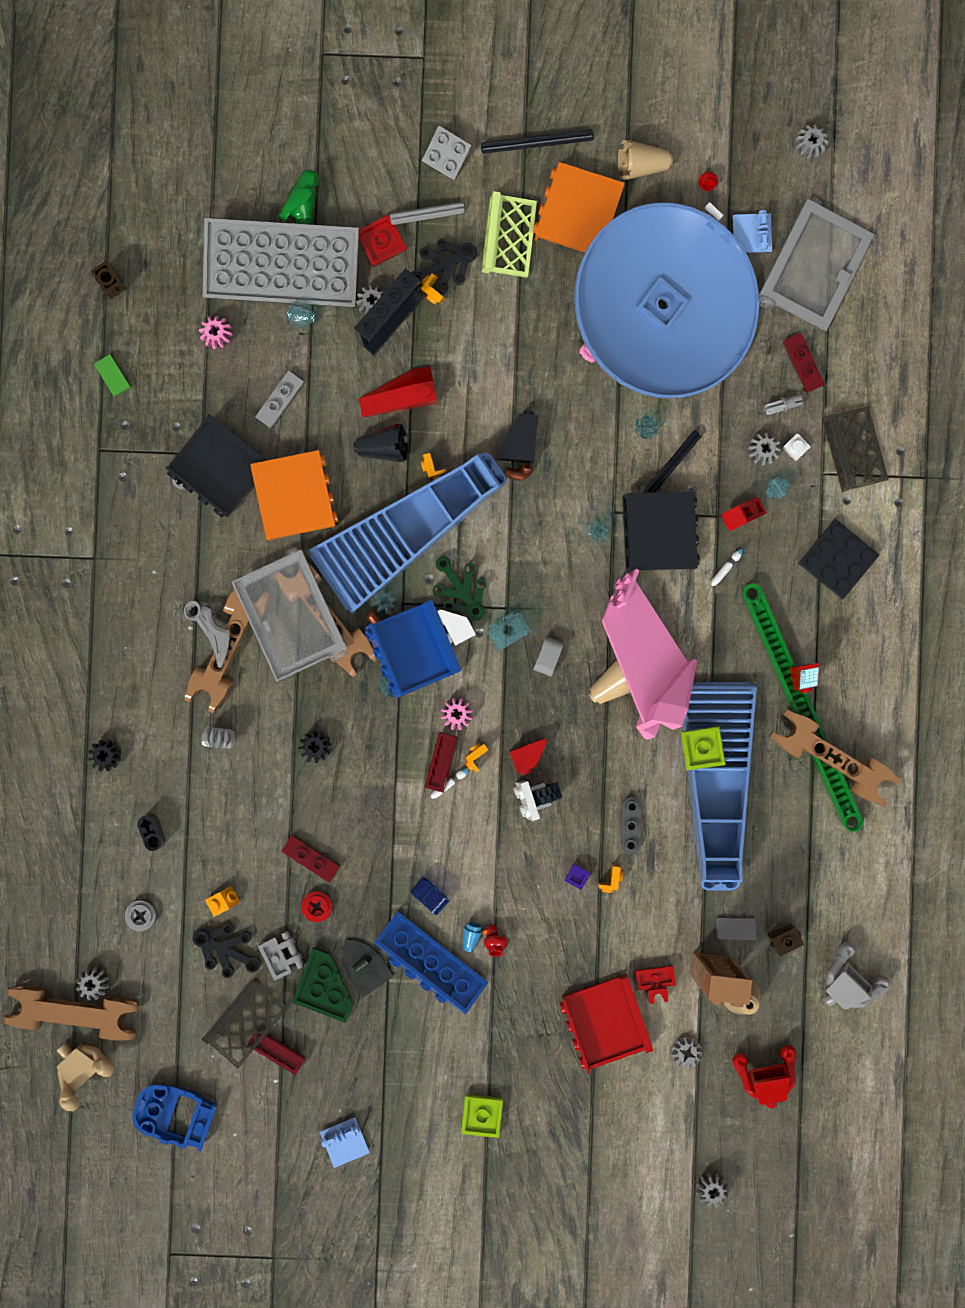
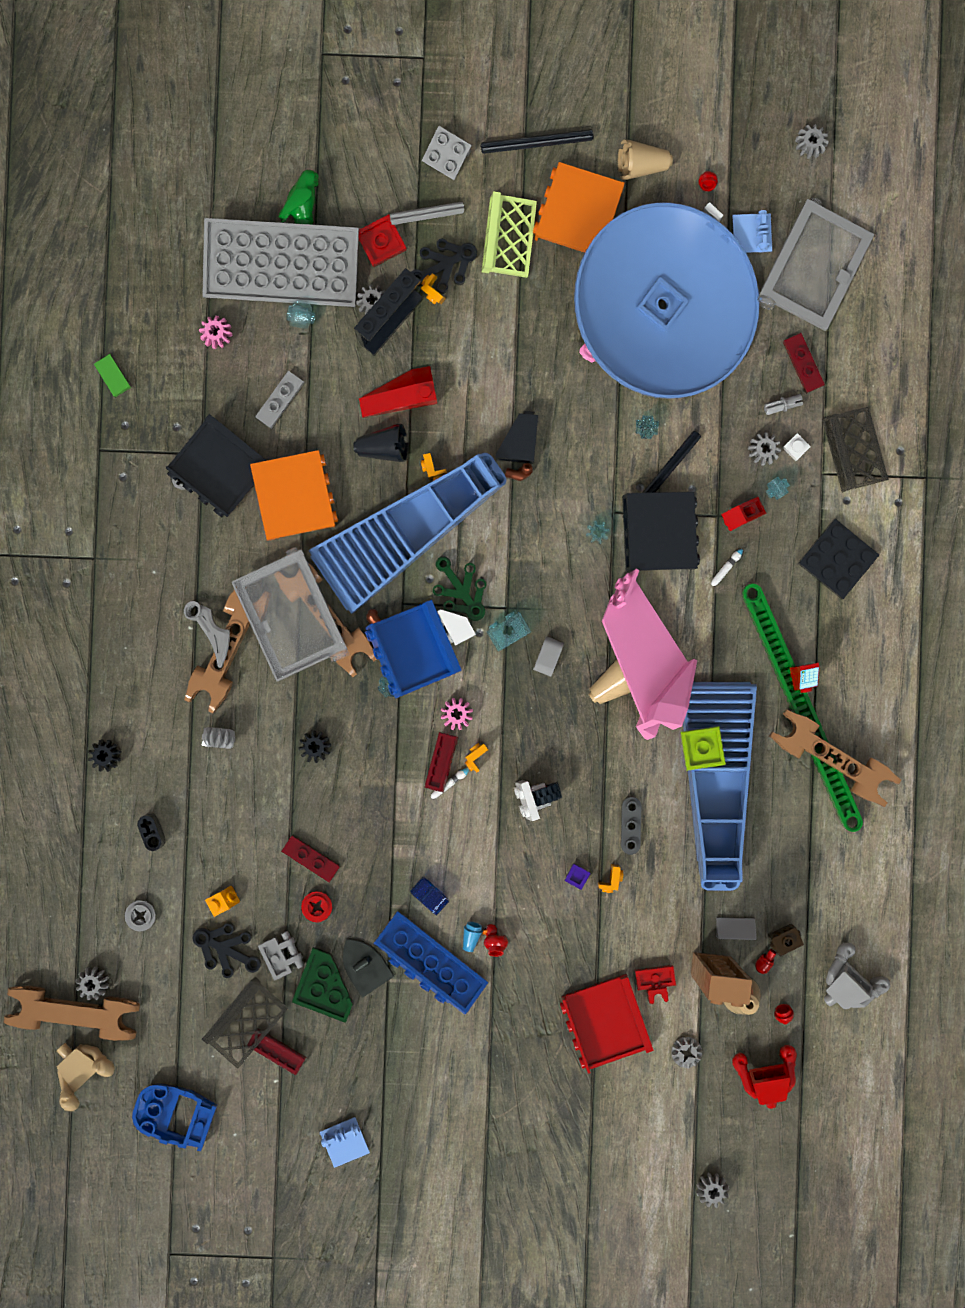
(108, 279): dark brown head -> none
(382, 596): clear light blue gear -> none
(482, 1115): lime plate -> none
(528, 756): red slope -> none
(765, 962): none -> red cylinder
(784, 1013): none -> red plate

